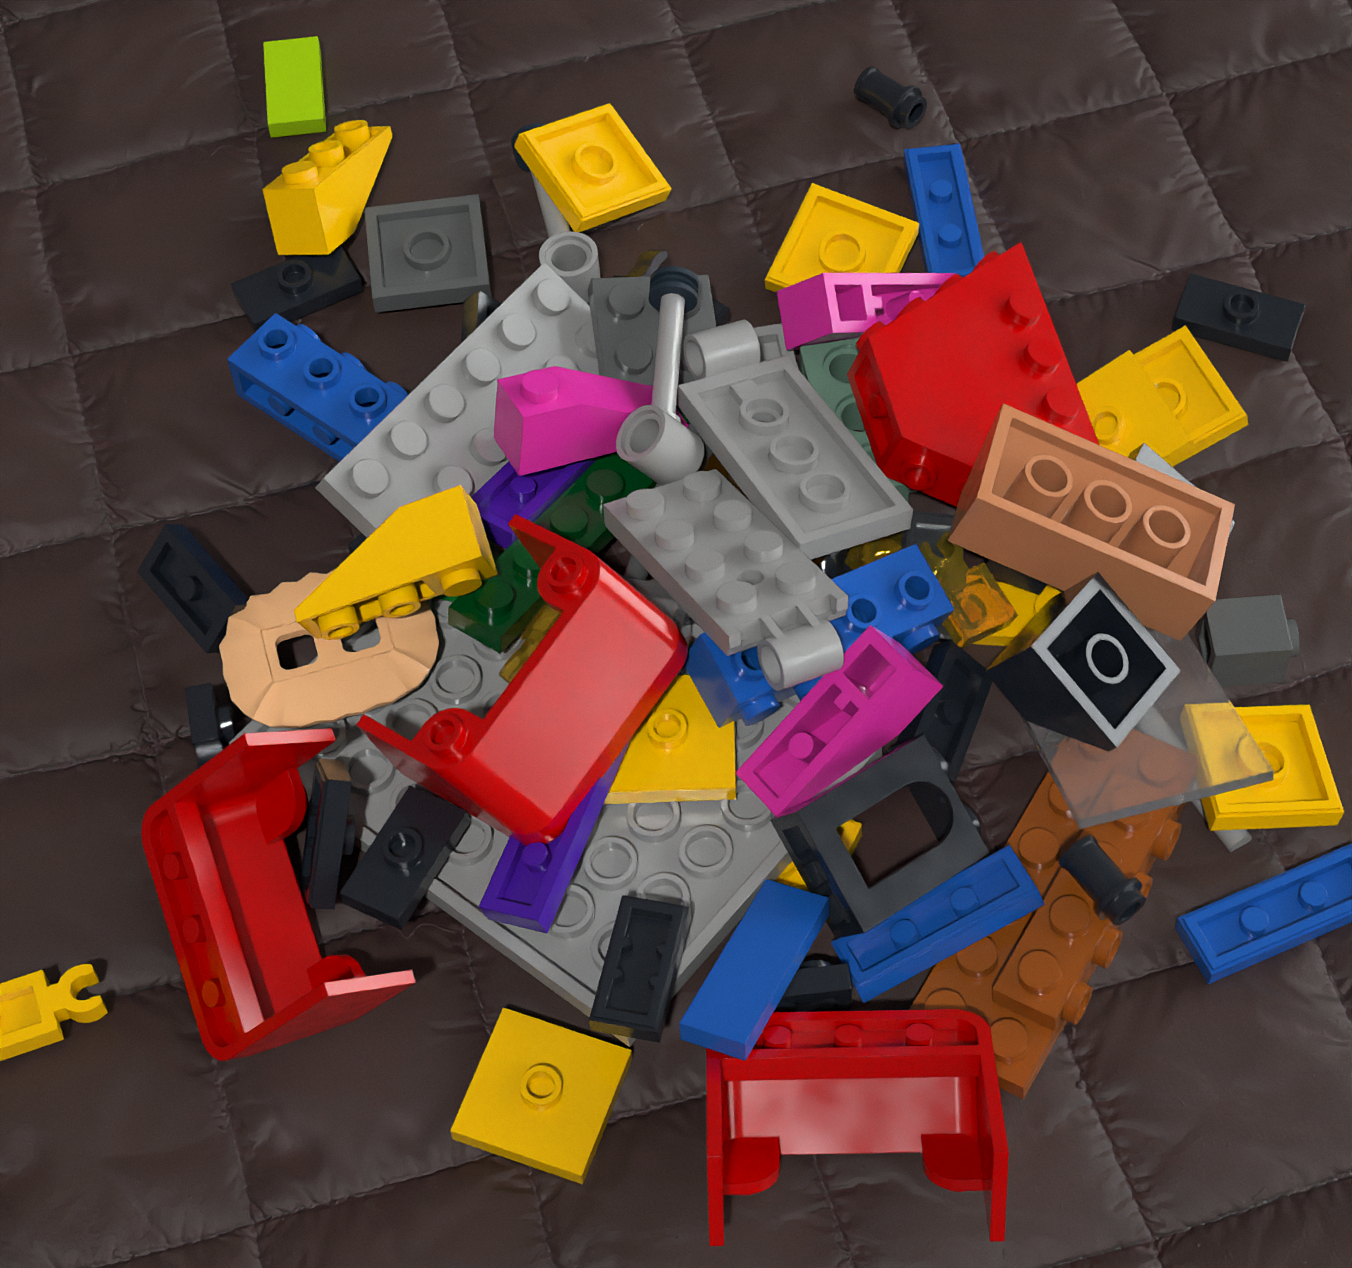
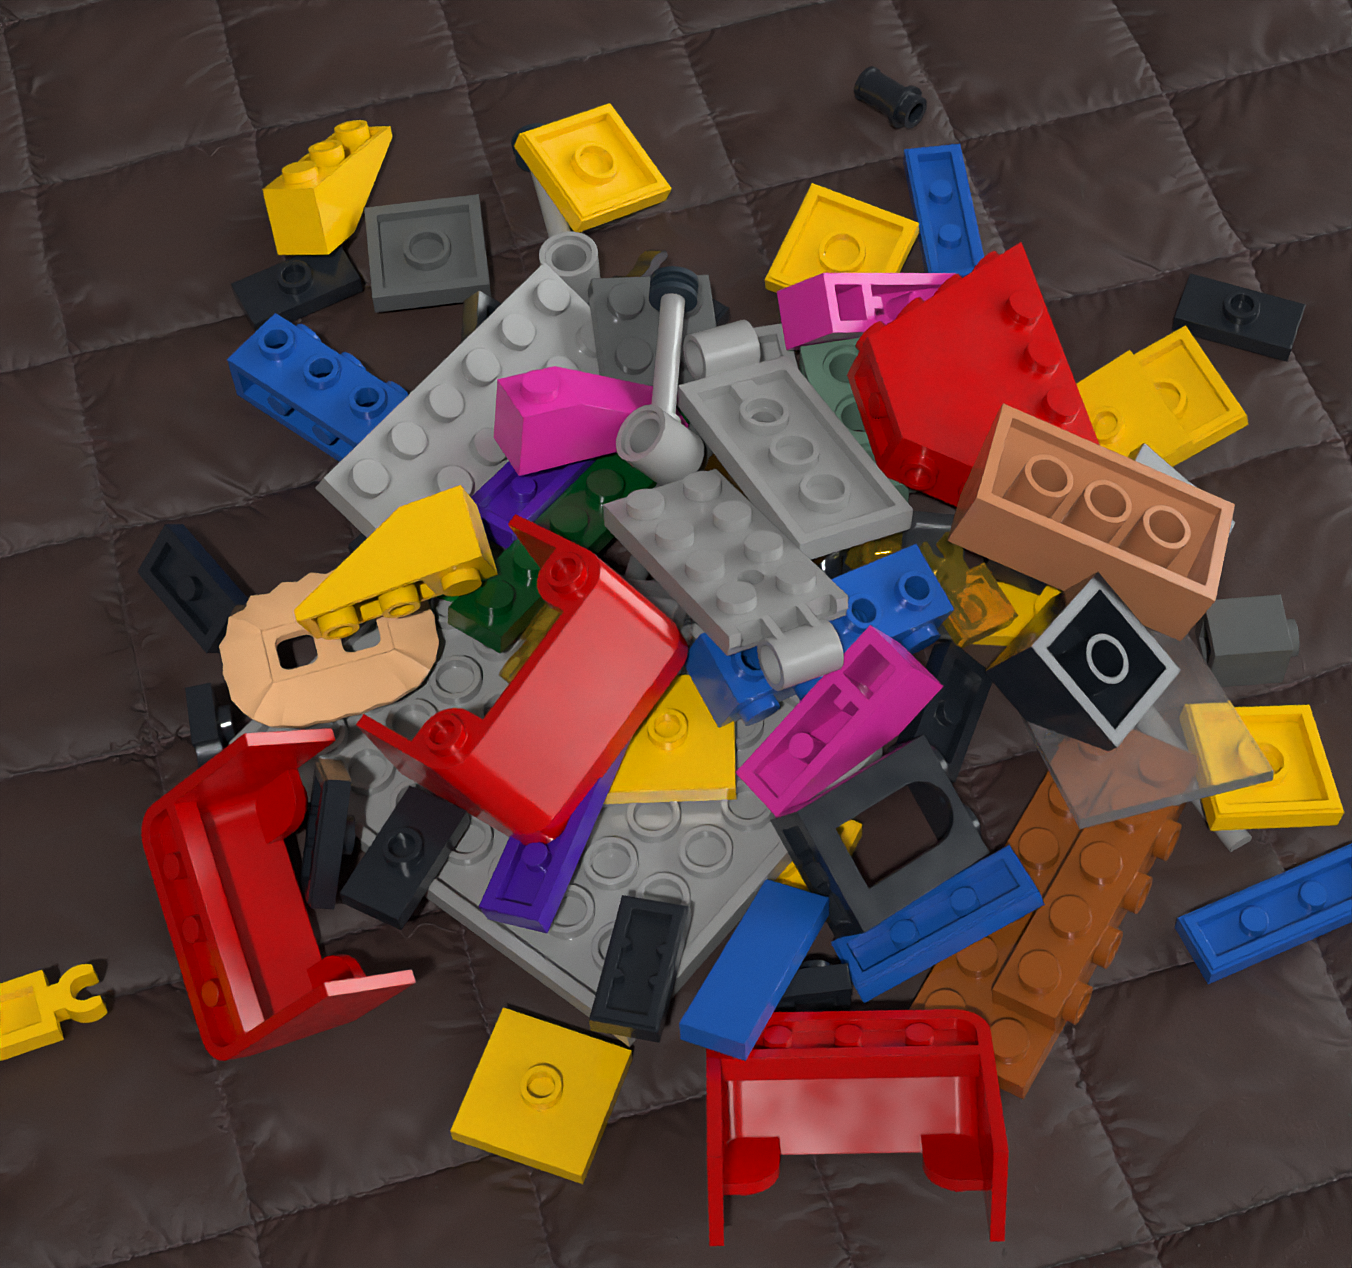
(294, 87): lime tile -> none
(1103, 881): black pin -> none

